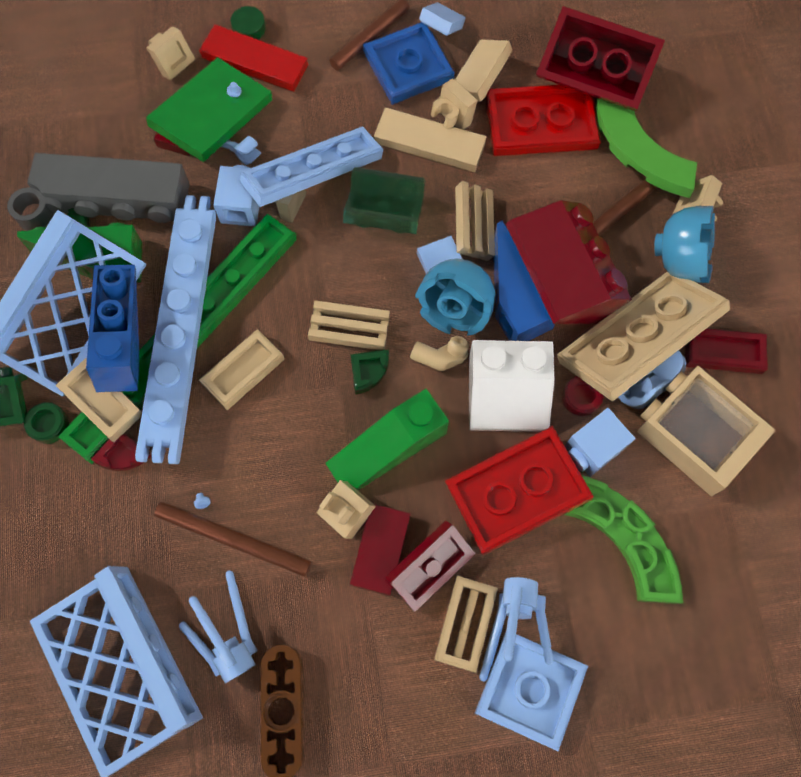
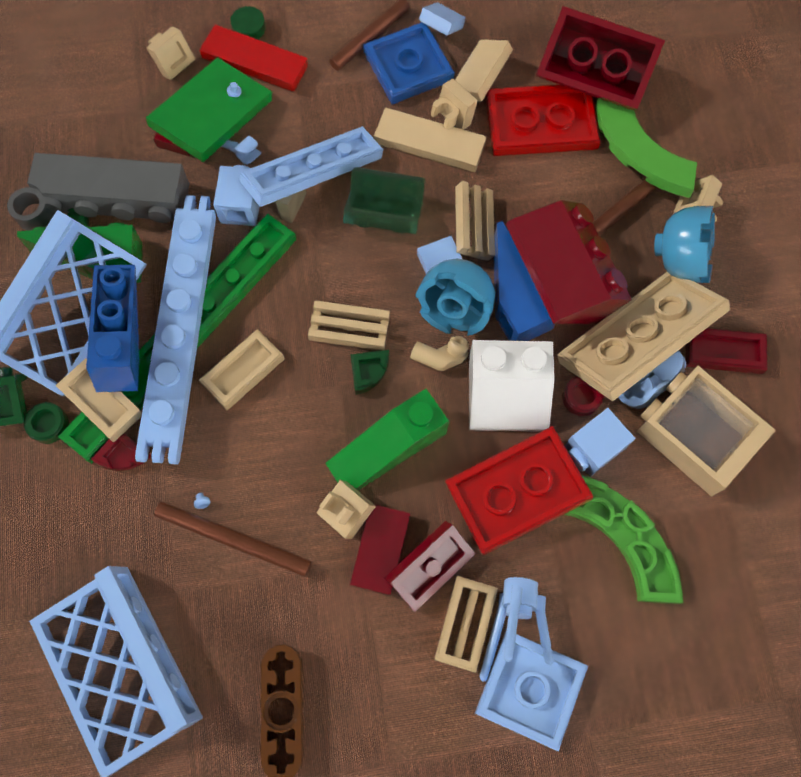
(229, 657): light blue plant -> none

